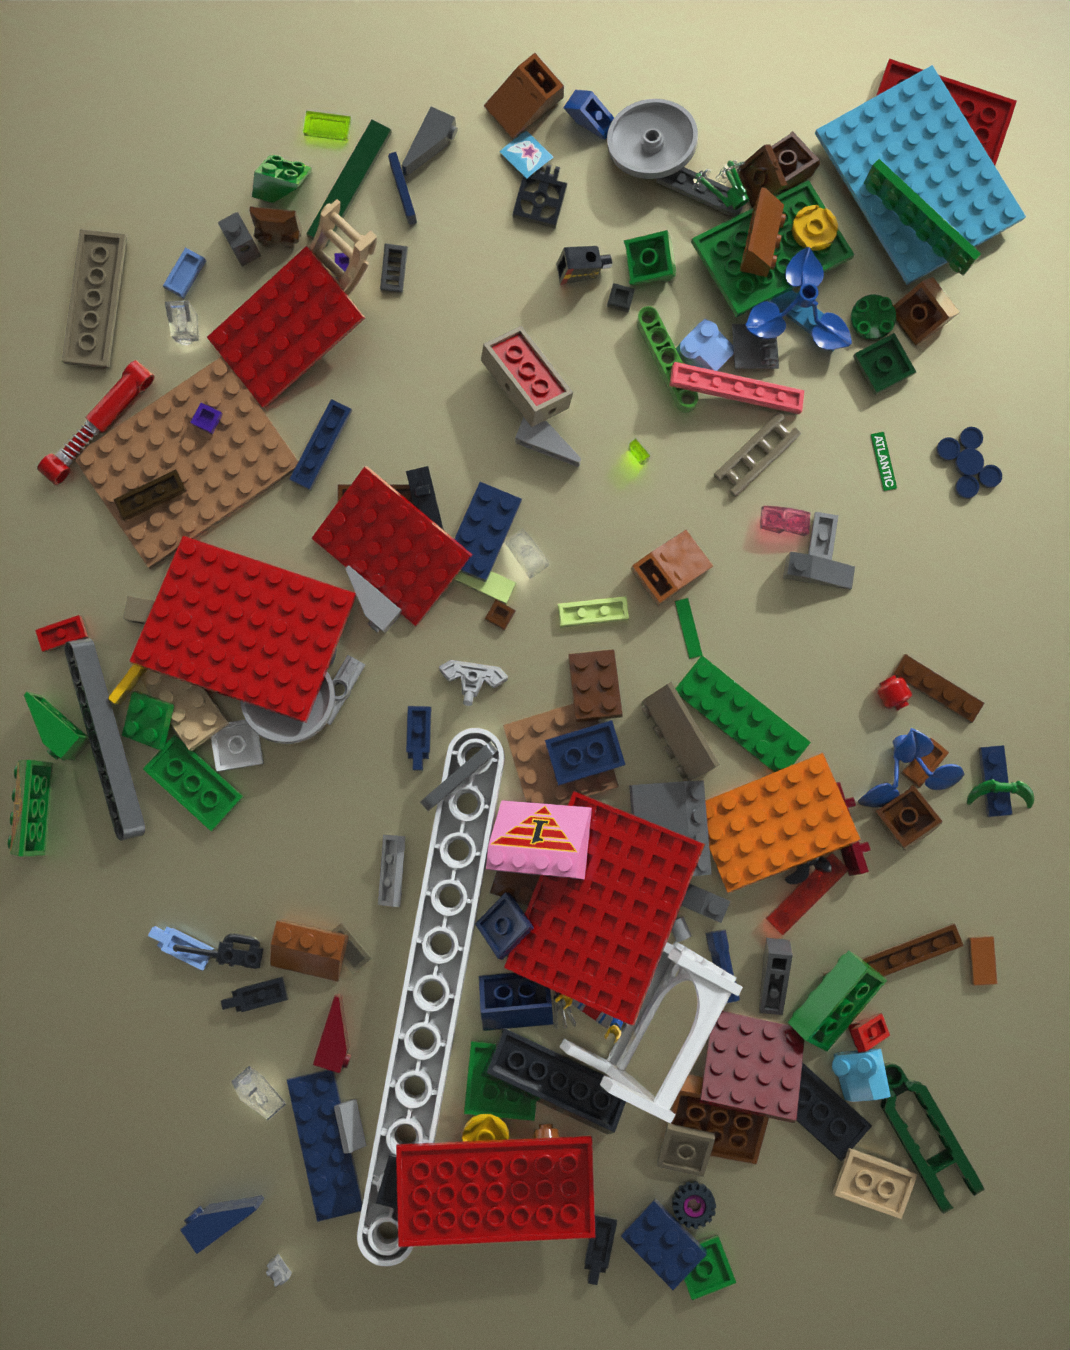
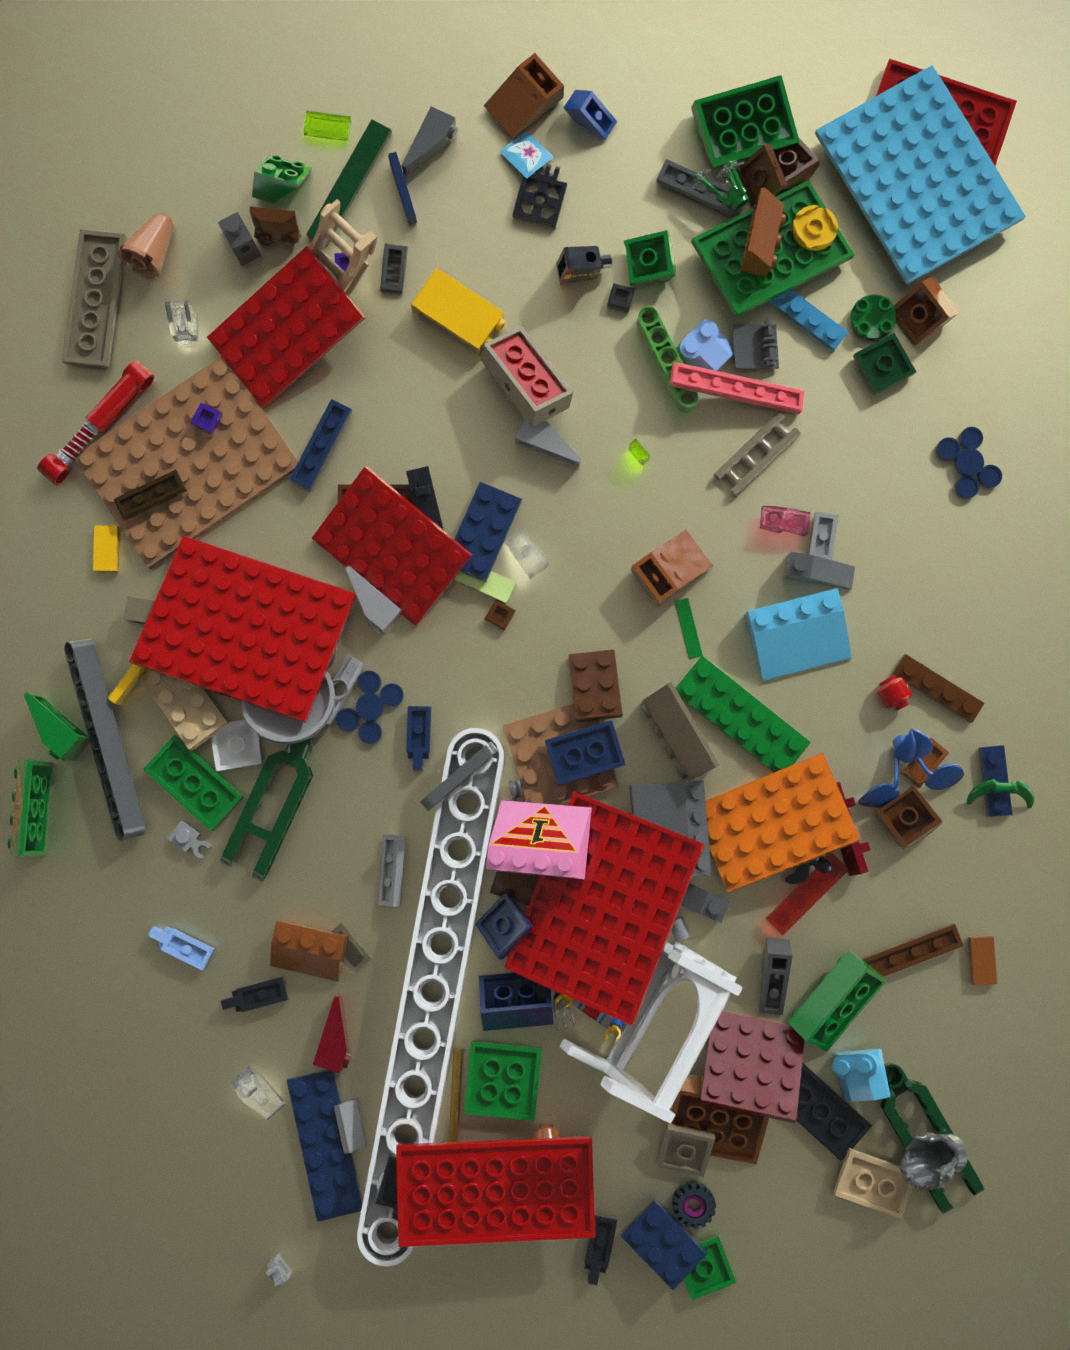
(59, 633): red plate -> none
(106, 548): none -> yellow tile
(148, 246): none -> nougat cone
(148, 720): green plate -> none
(184, 273): medium blue tile -> none
(187, 837): none -> light grey plate
(216, 1219): dark blue slope -> none
(229, 955): black piece -> none
(297, 757): none -> dark green piece
(369, 707): none -> dark blue piece
(455, 1094): none -> pearl gold bar
(458, 310): none -> yellow panel
(472, 677): light grey piece -> none
(485, 1128): yellow tile -> none
(516, 789): none -> dark grey bush
(553, 1081): black arch -> none
(593, 611): yellowish green tile -> none
(652, 138): light grey dish -> none
(719, 950): dark blue axle -> none
(744, 120): none -> green slope
(799, 634): none -> medium azure slope
(804, 271): blue plant -> none
(868, 1032): red slope -> none
(884, 461): green sticker -> none
(921, 218): green plate -> none
(933, 1160): none -> dark grey hair

